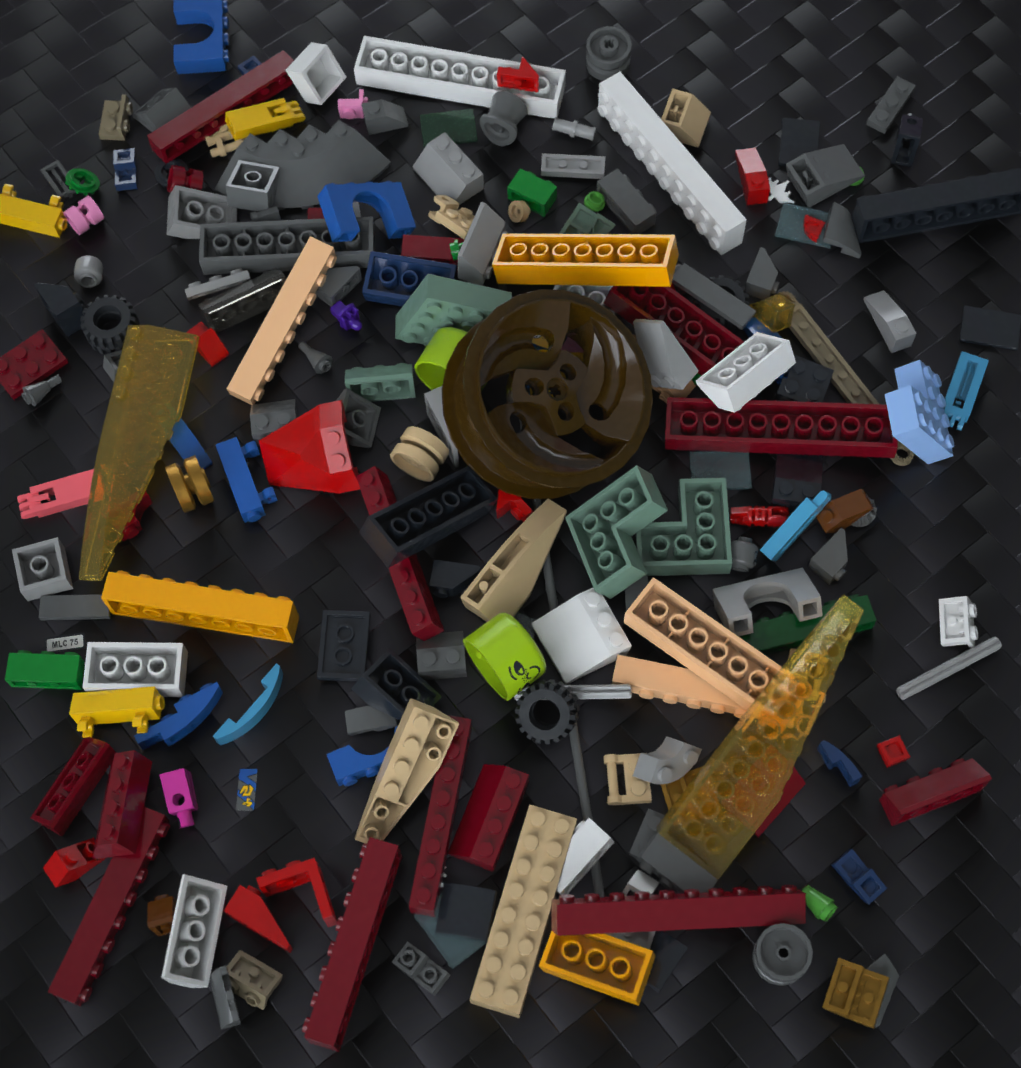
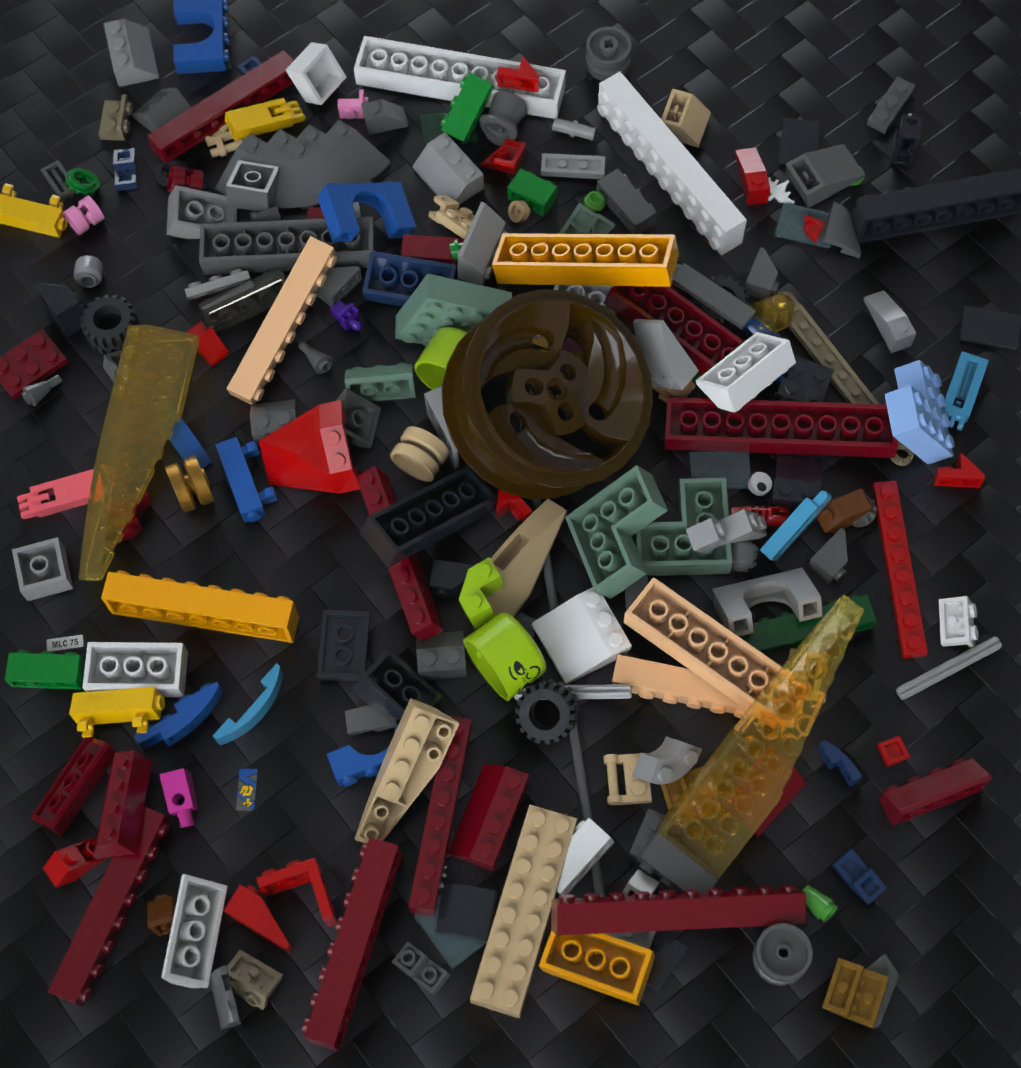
(73, 607): dark grey tile -> none
(131, 52): none -> light grey slope
(467, 107): none -> green brick
(480, 583): none -> lime brick
(506, 157): none -> red slope
(731, 529): none -> light grey arch
(759, 483): none -> white tile
(899, 570): none -> red plate
(964, 475): none -> red slope

